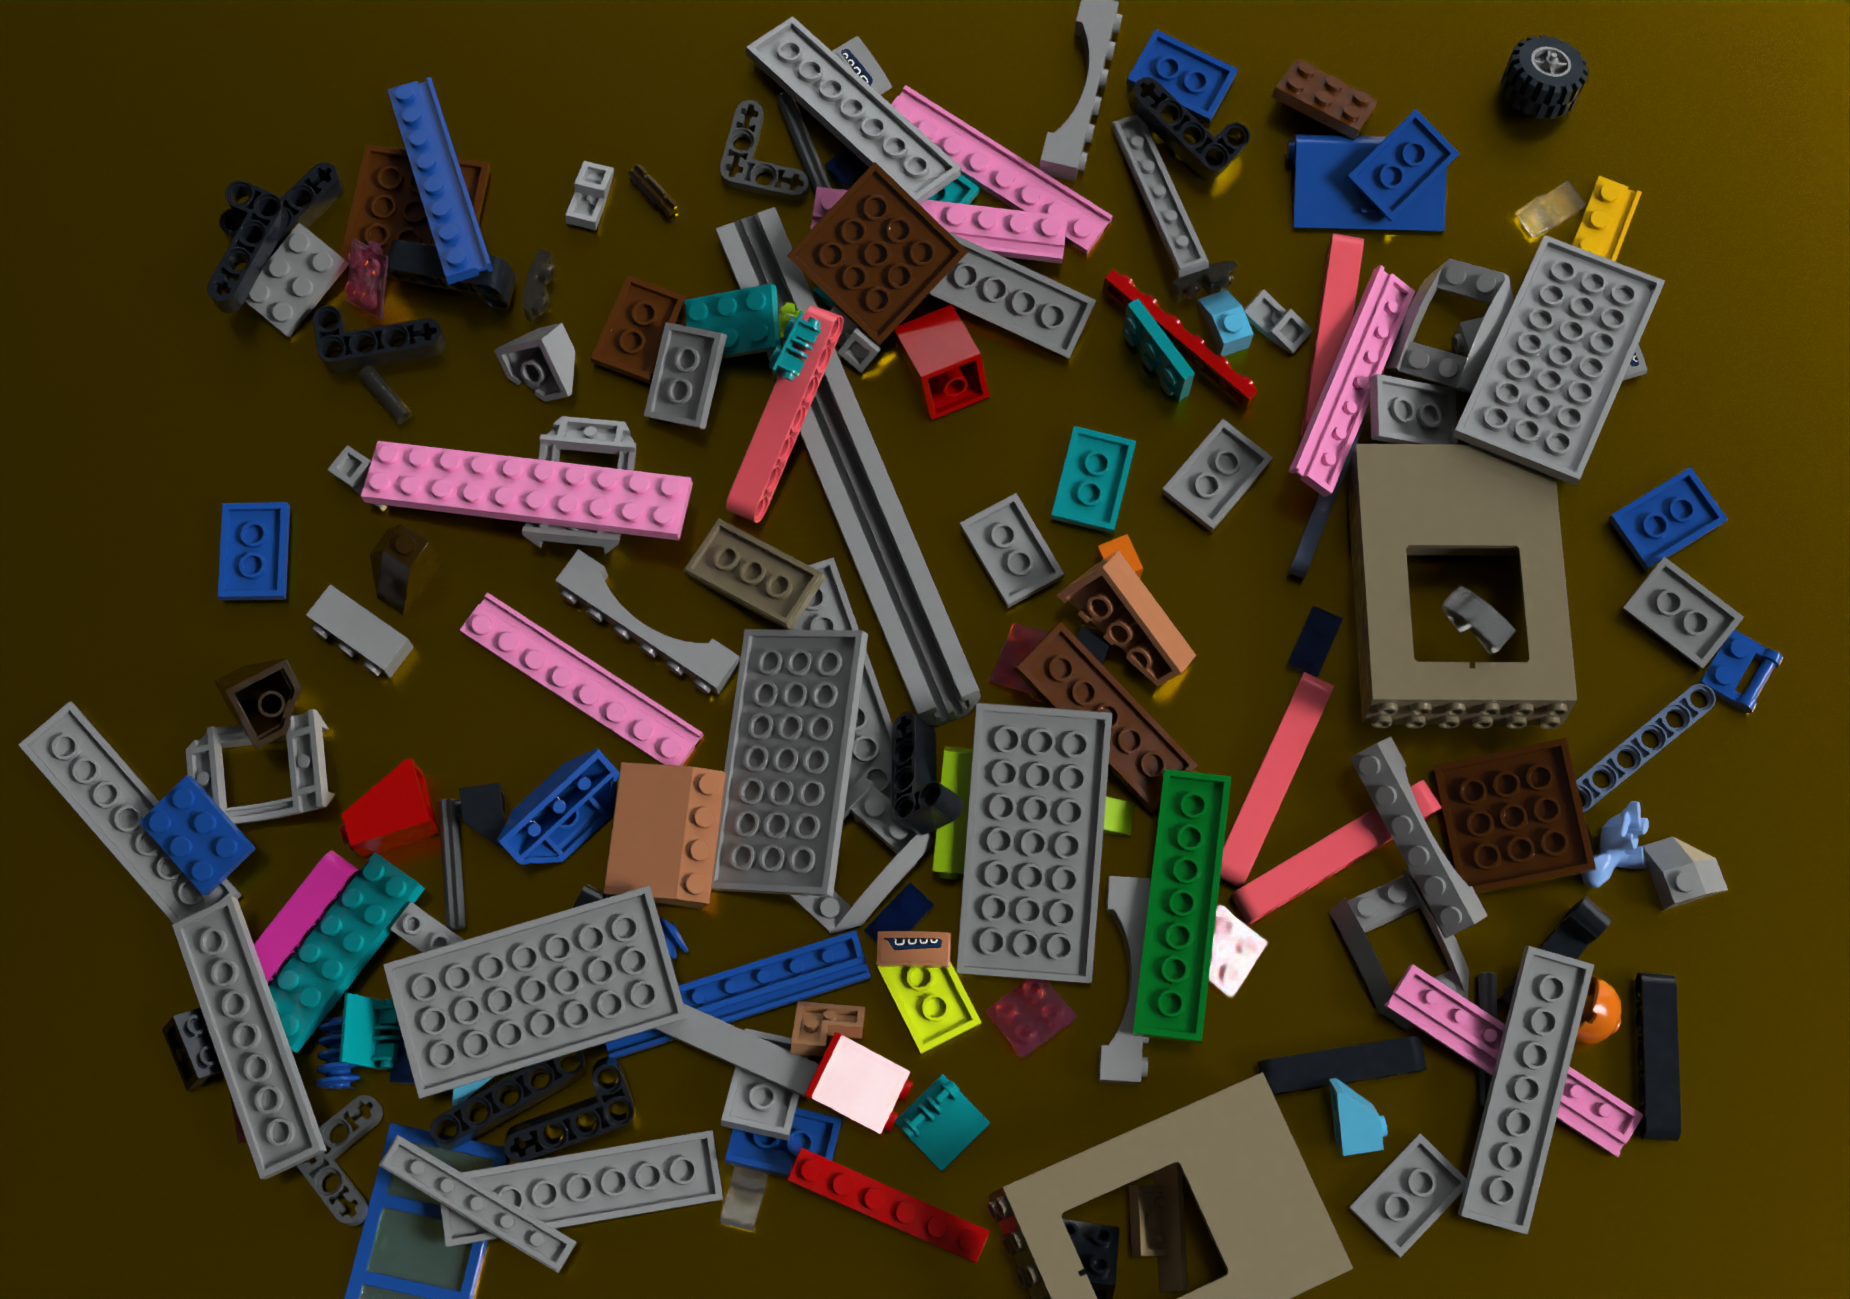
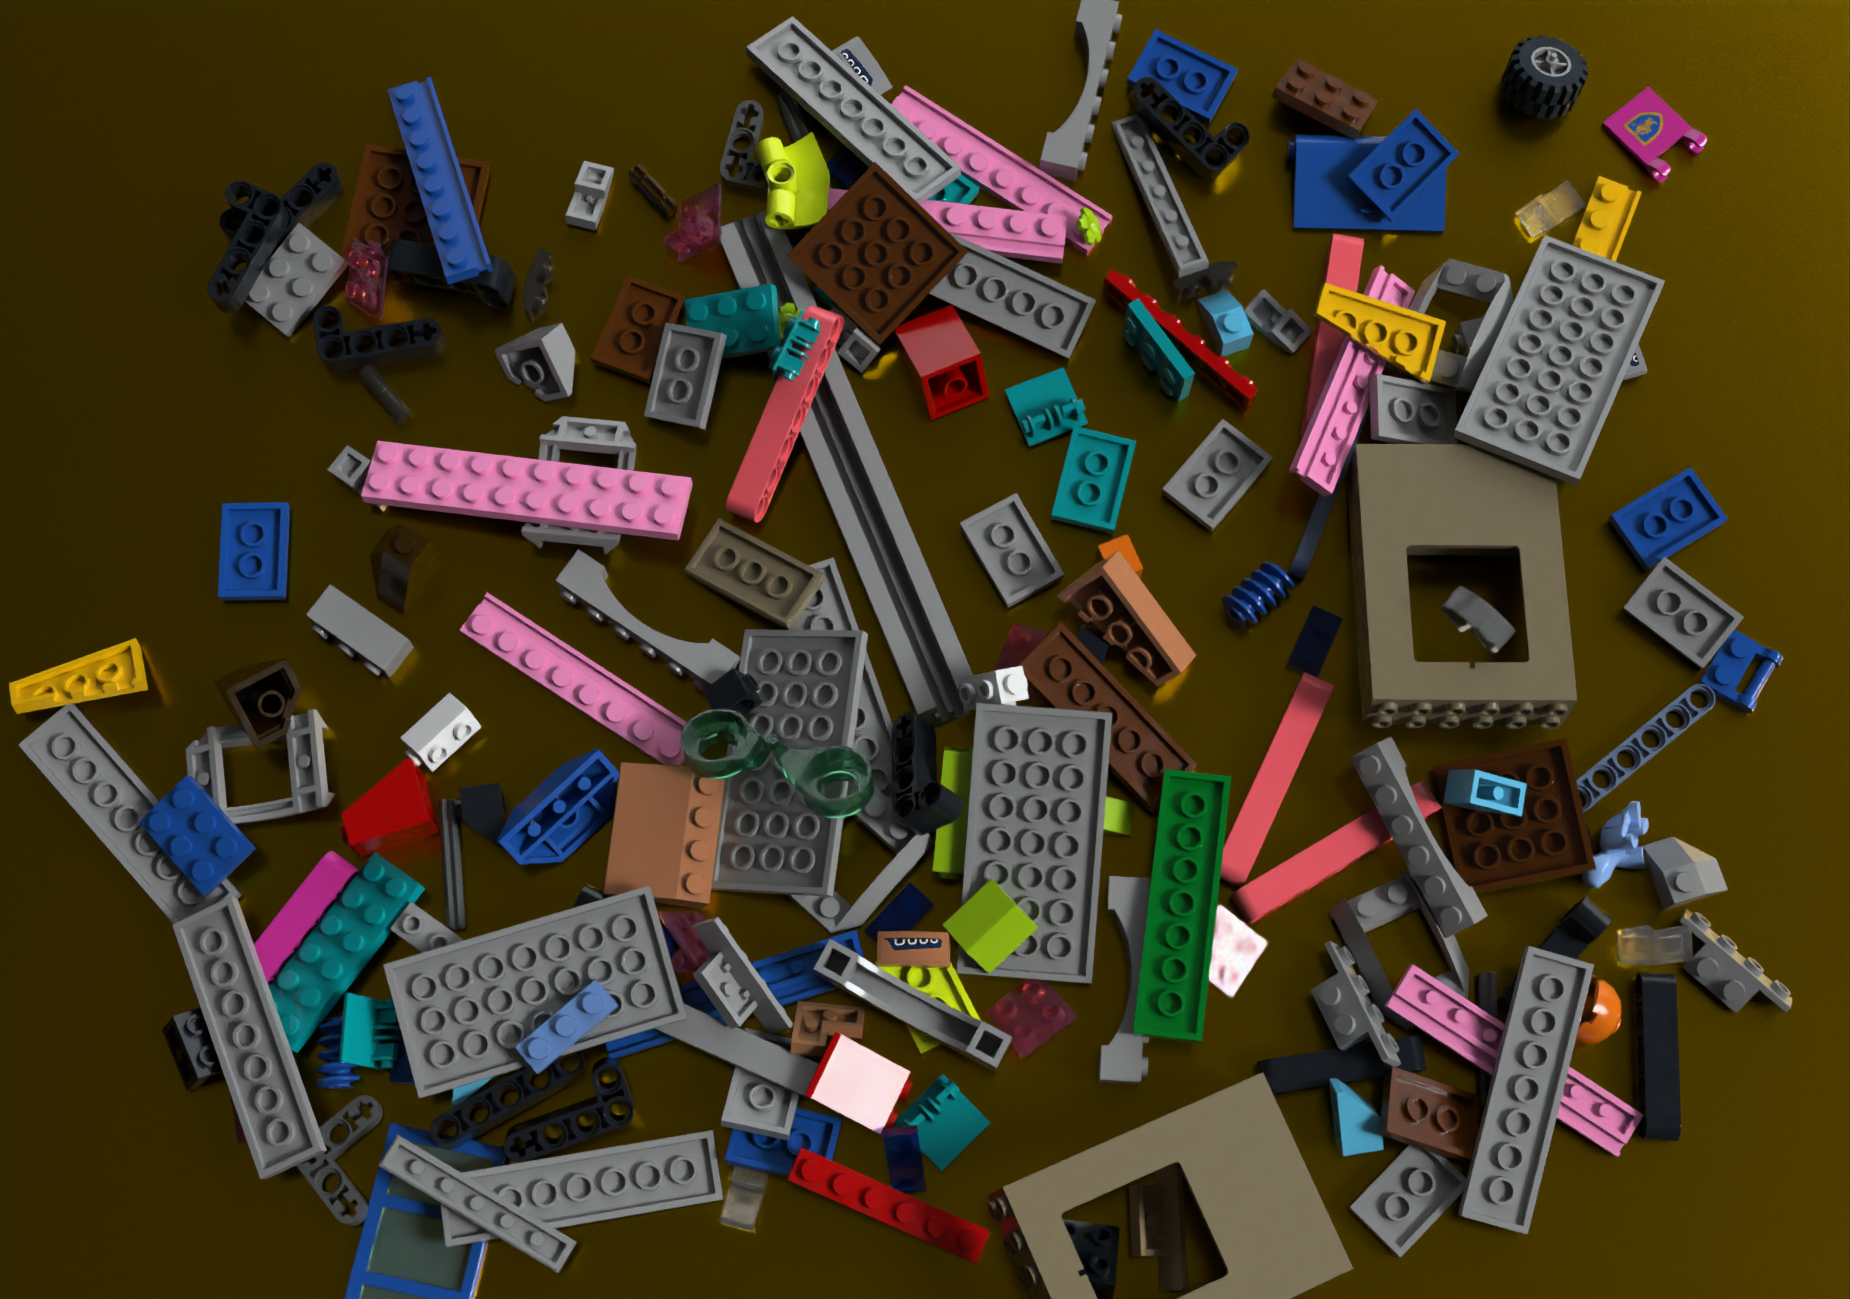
(88, 678): none -> yellow wing
(440, 732): none -> white brick
(567, 1026): none -> medium blue plate
(693, 950): none -> clear pink hinge
(698, 224): none -> clear pink hinge
(734, 692): none -> black brick
(734, 982): none -> light grey bracket
(796, 182): none -> neon yellow panel
(805, 769): none -> clear green piece
(905, 1159): none -> clear blue plate
(907, 1004): none -> light grey arch
(990, 926): none -> lime slope
(994, 687): none -> white brick
(1046, 406): none -> teal hinge
(1089, 226): none -> lime plant
(1255, 593): none -> blue piece
(1349, 1010): none -> light grey bracket
(1390, 331): none -> yellow wing
(1429, 1114): none -> reddish brown plate
(1485, 792): none -> medium azure slope
(1649, 129): none -> dark pink flag
(1650, 947): none -> clear slope
(1728, 972): none -> light grey bracket

